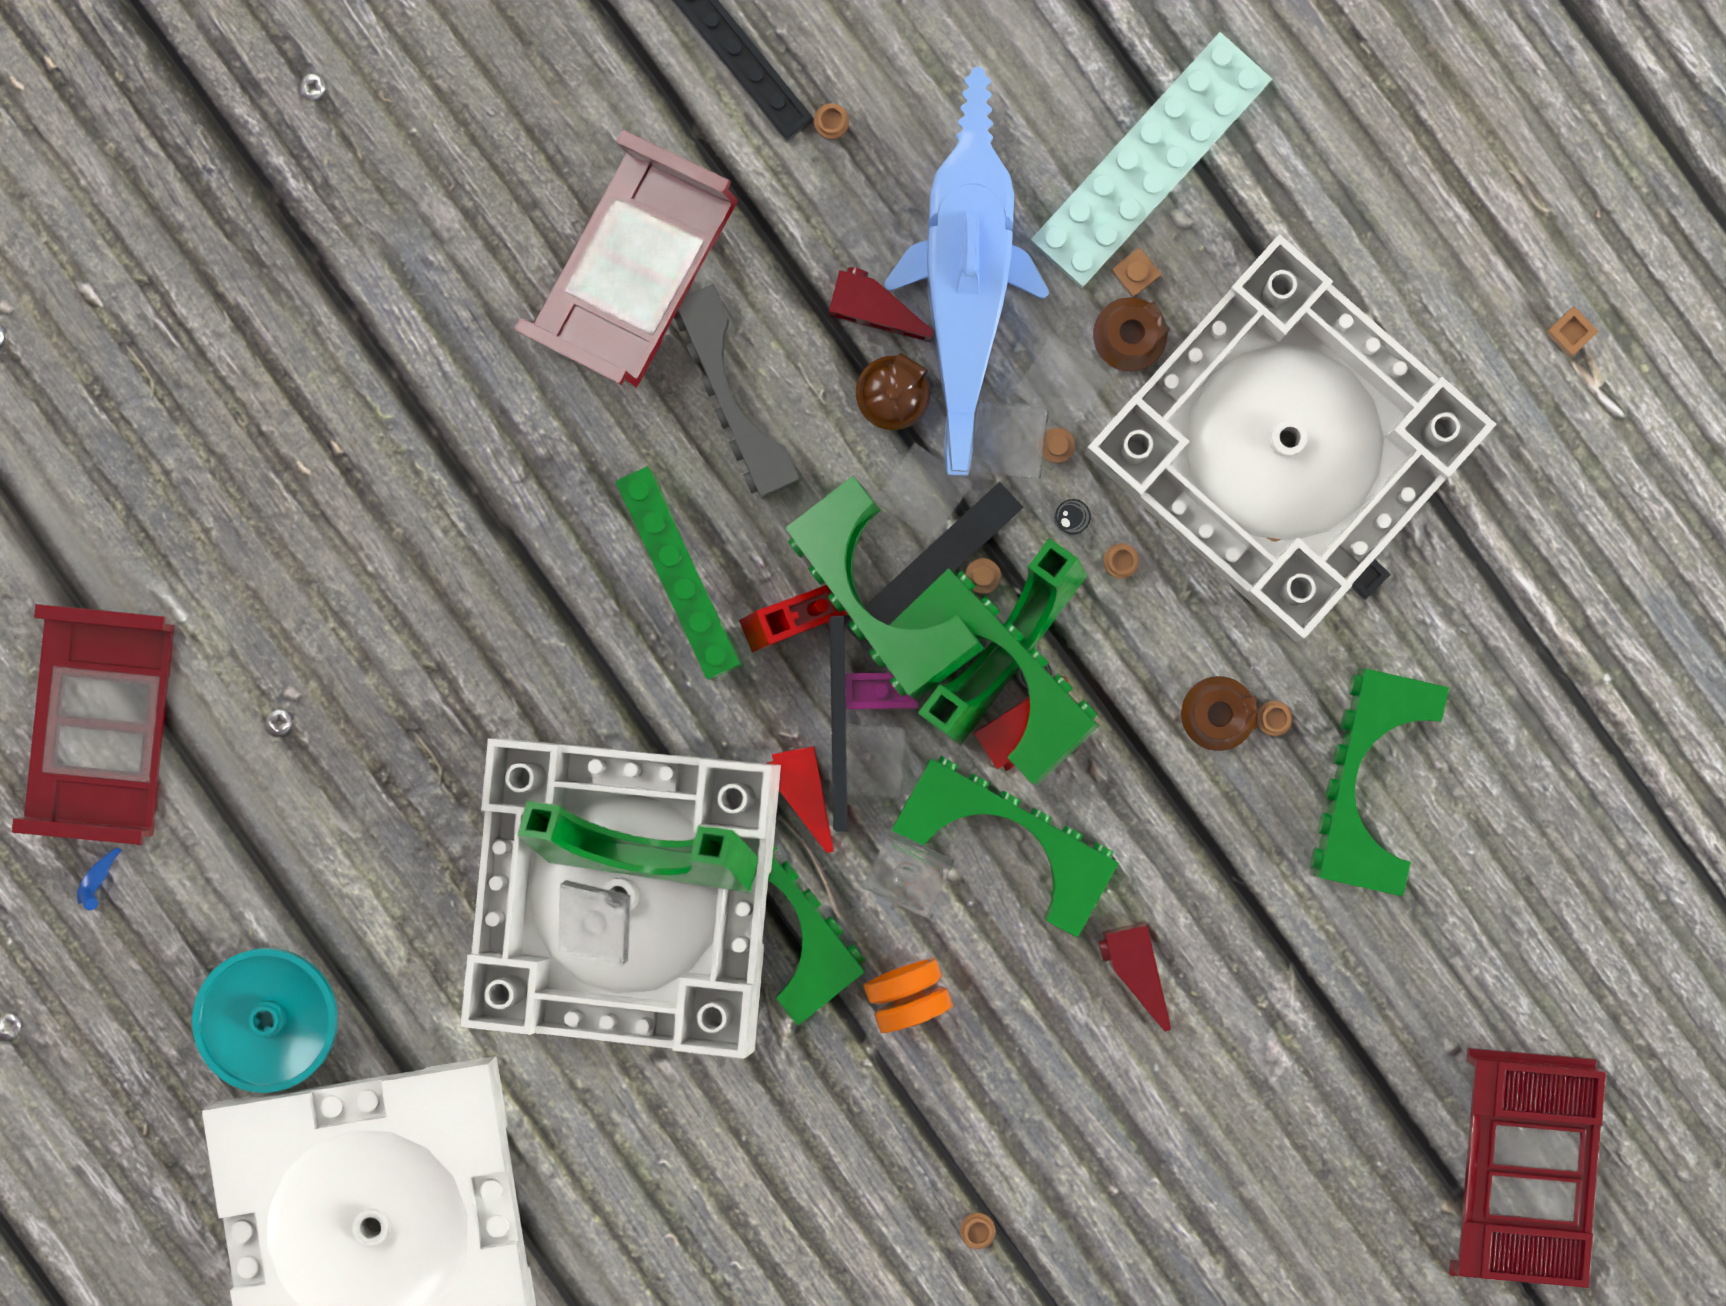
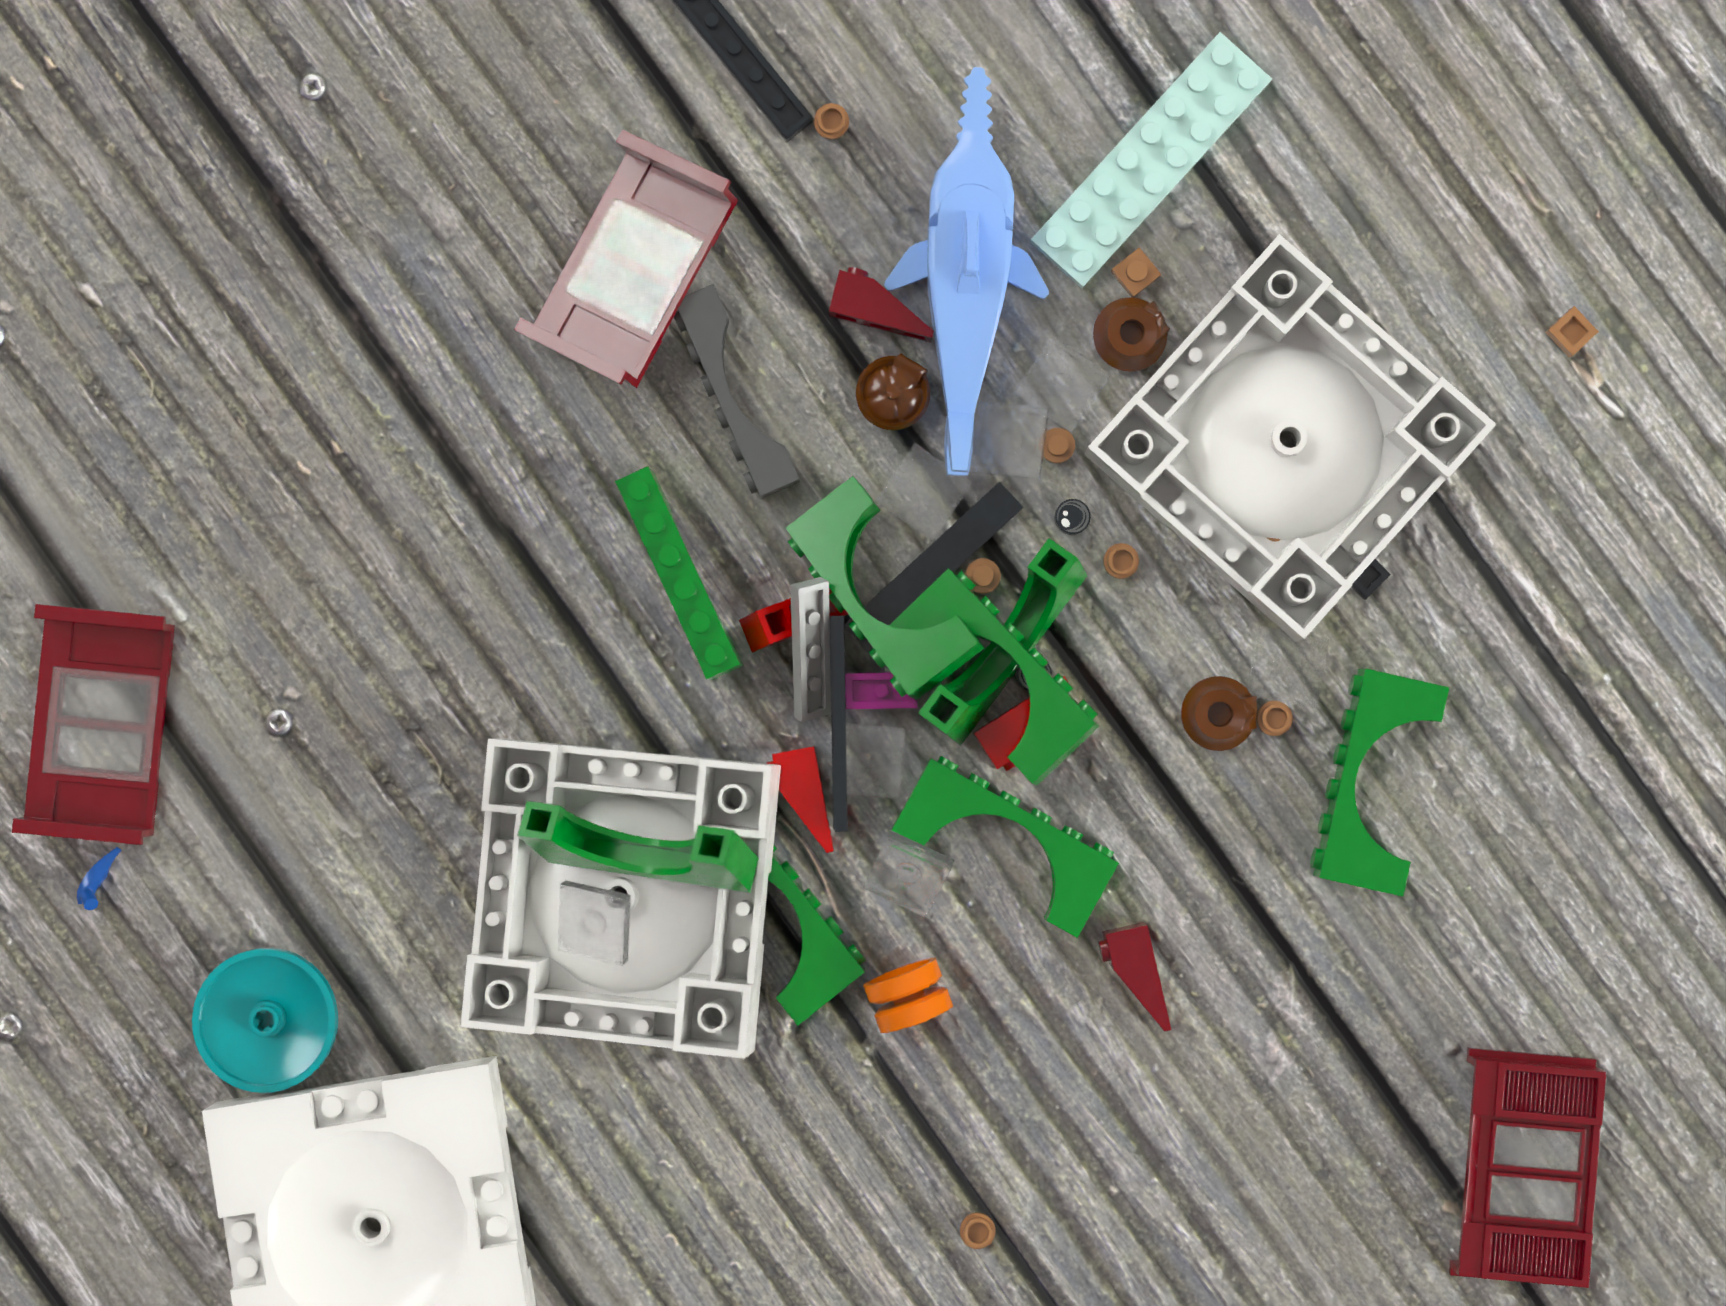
(811, 648): none -> light grey plate

